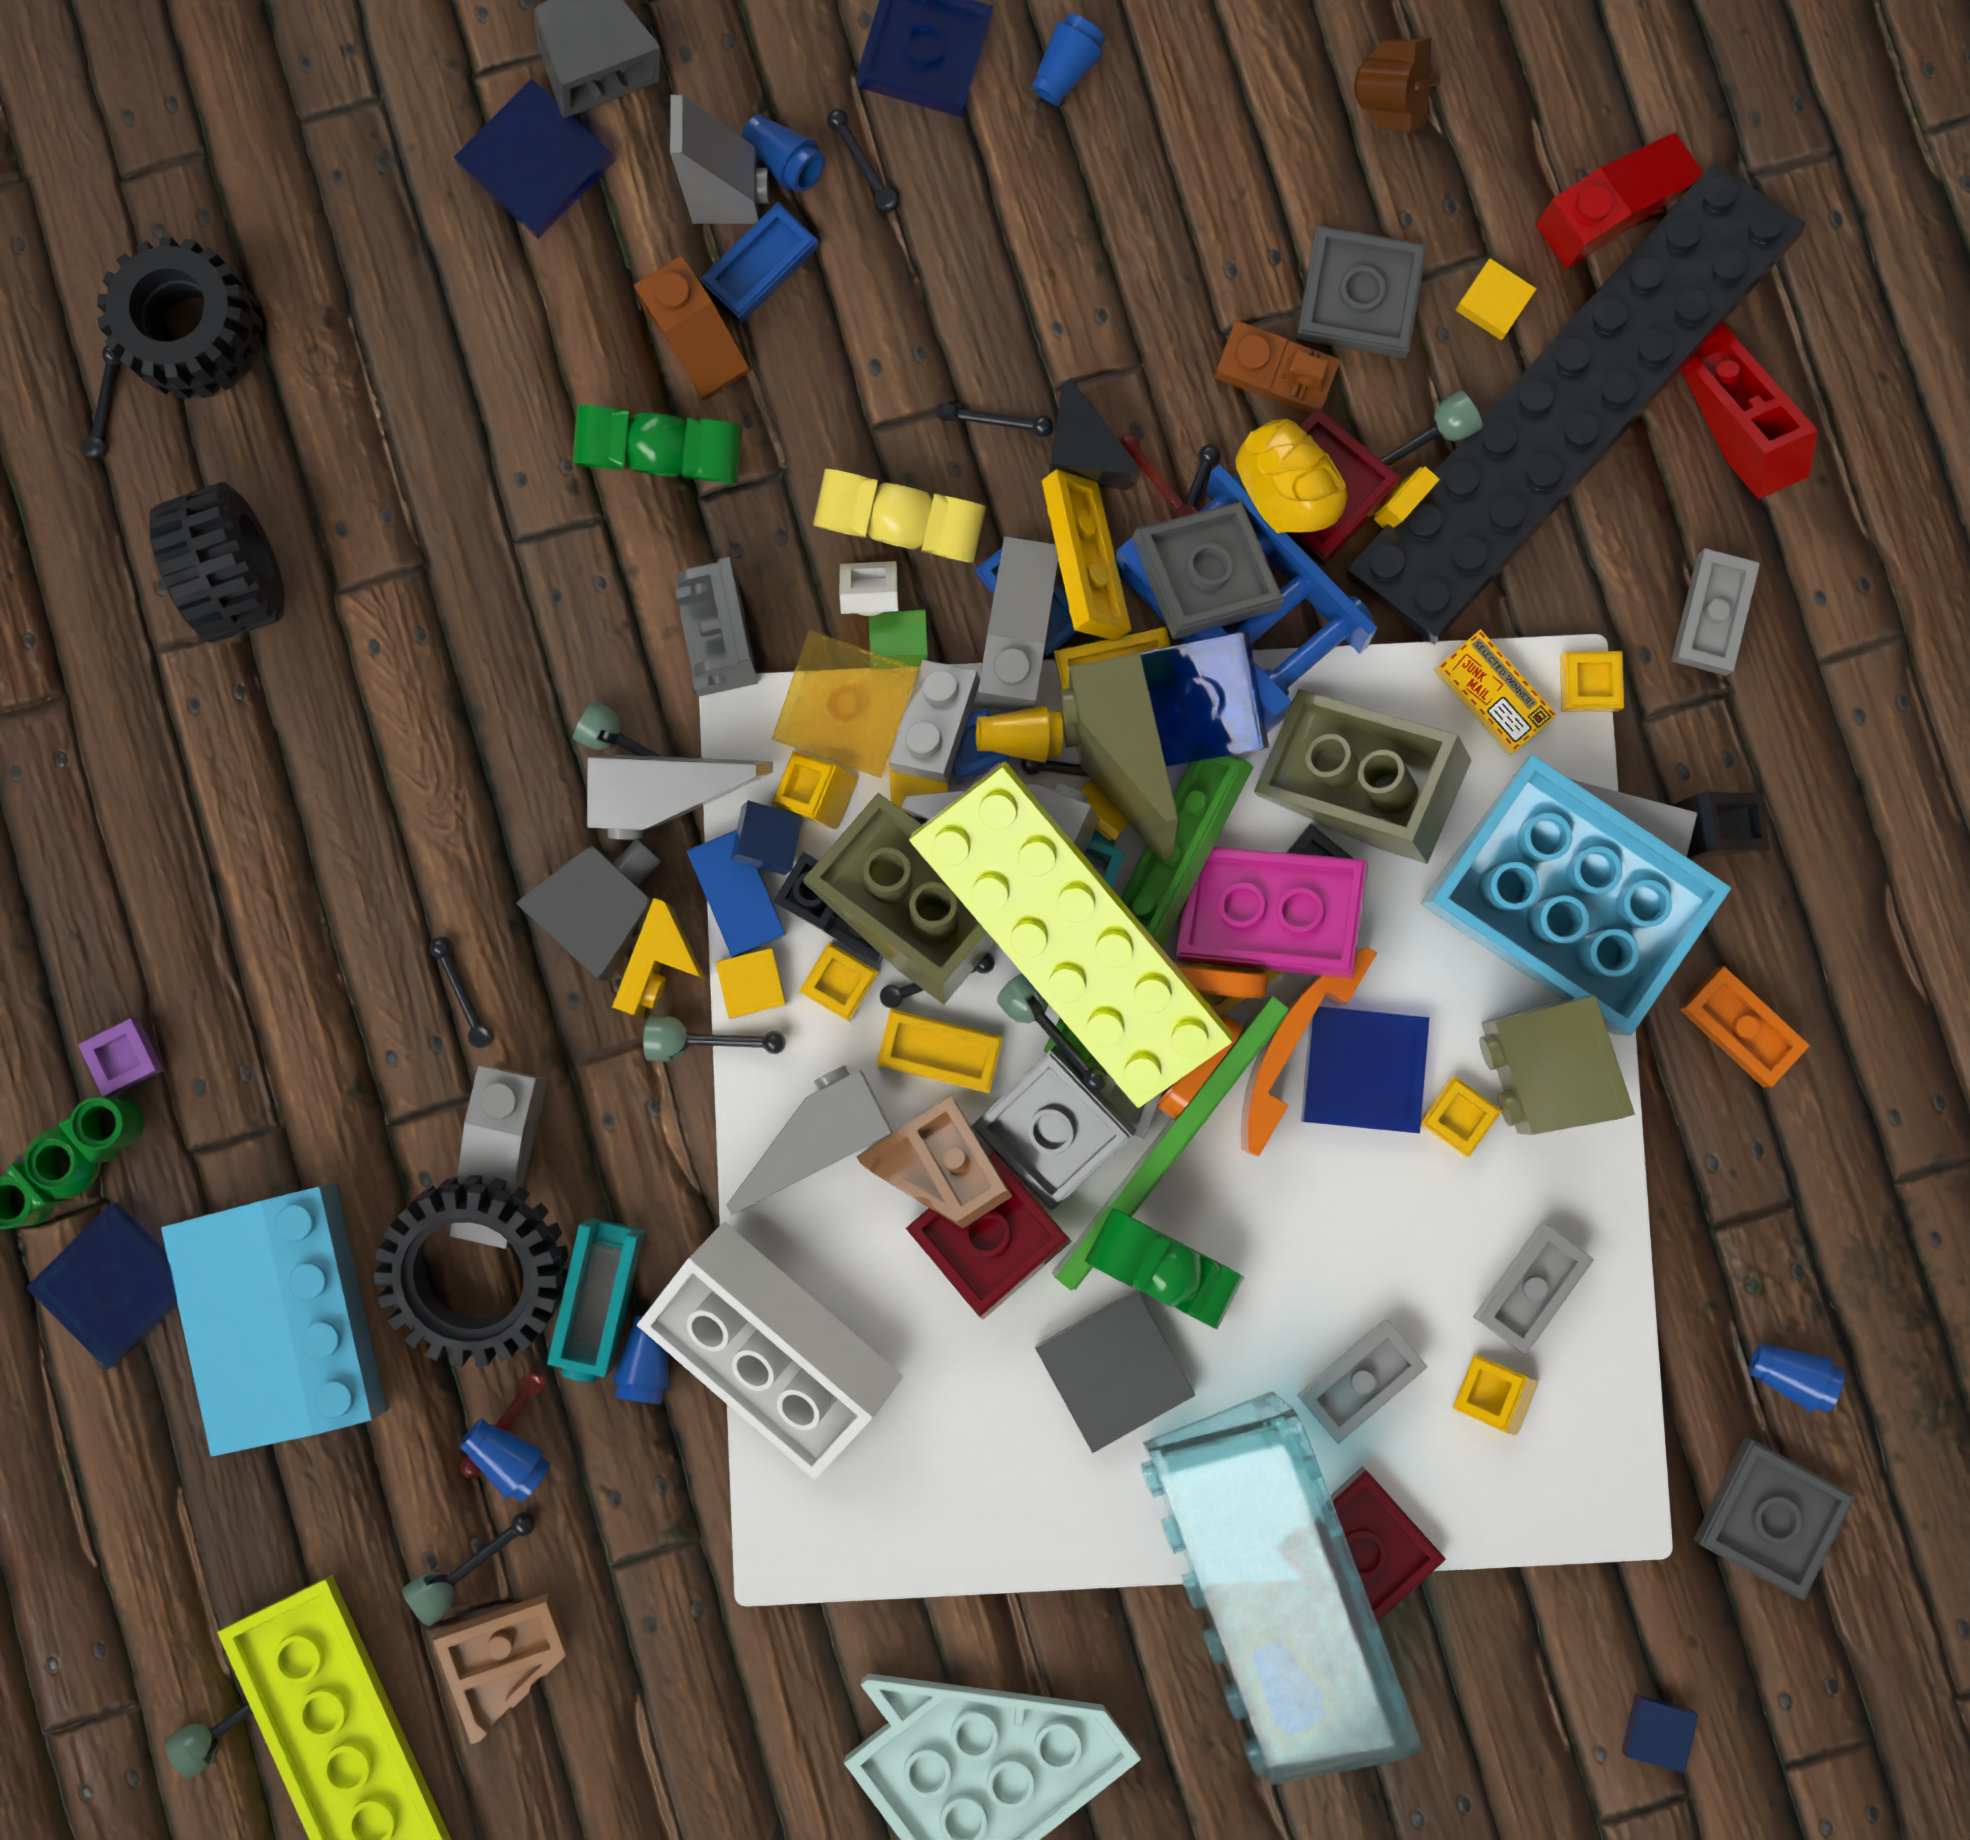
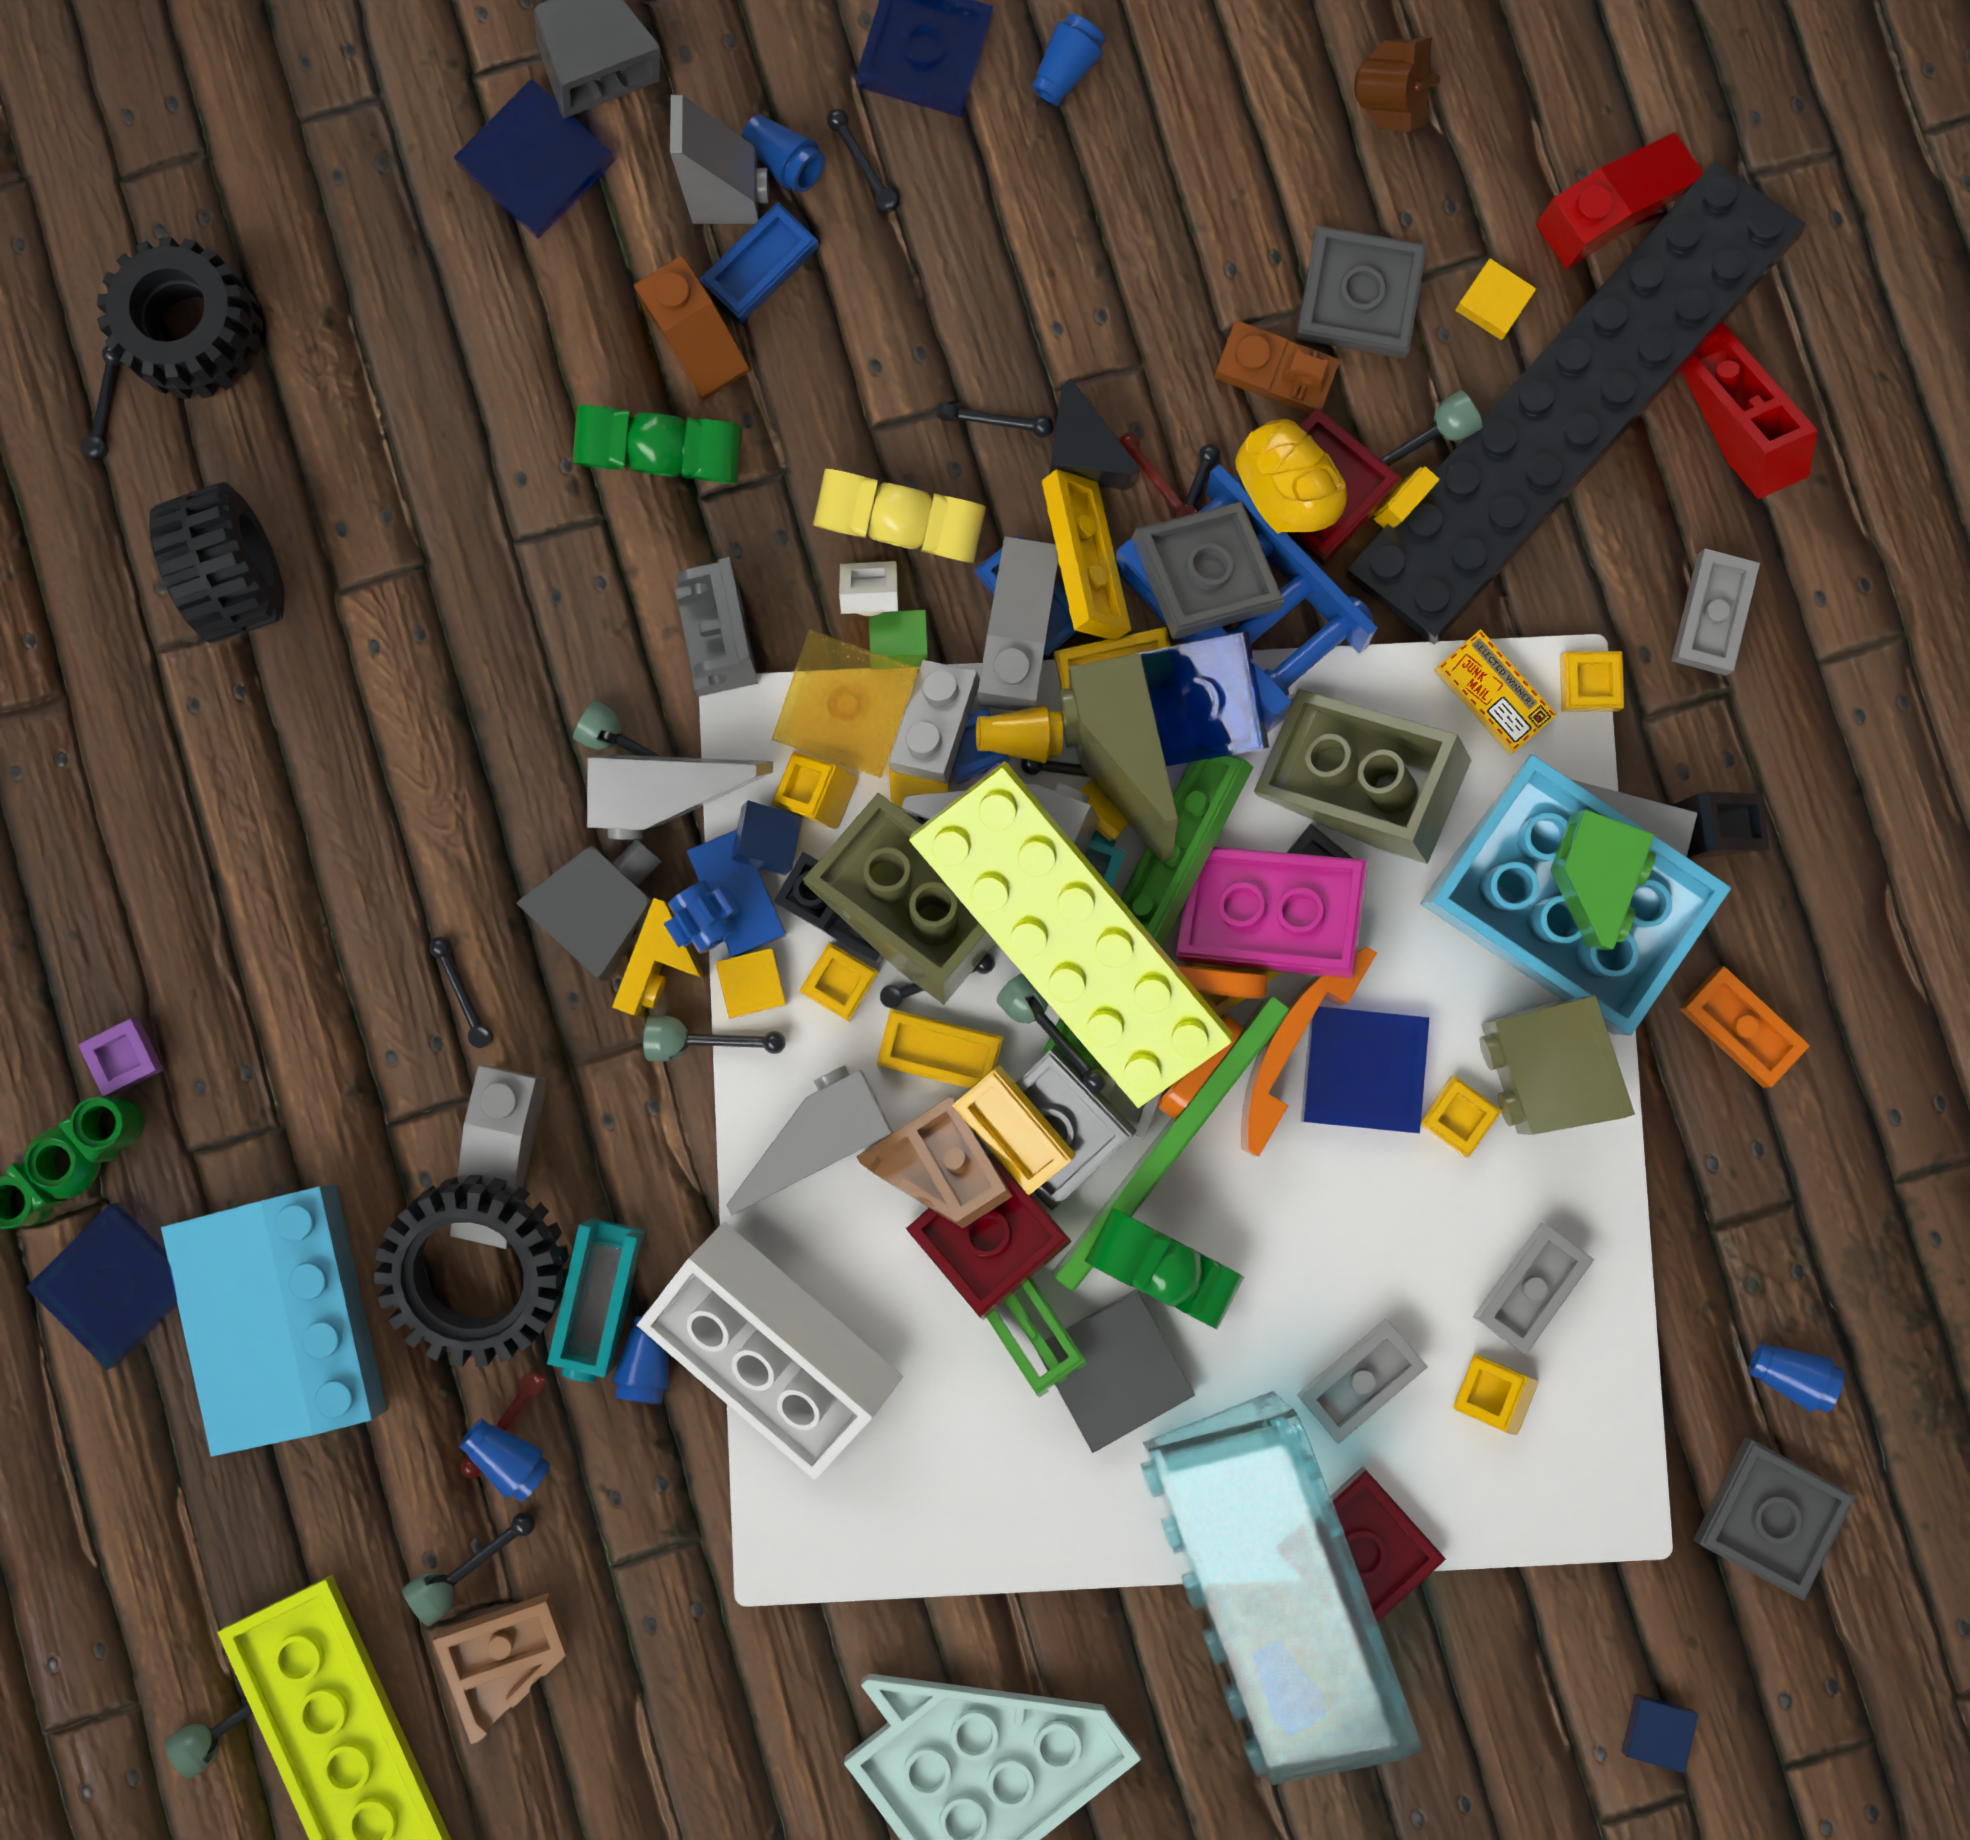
(702, 917): none -> blue gear
(1014, 1130): none -> yellow tile
(1057, 1371): none -> bright green tile
(1598, 875): none -> bright green slope

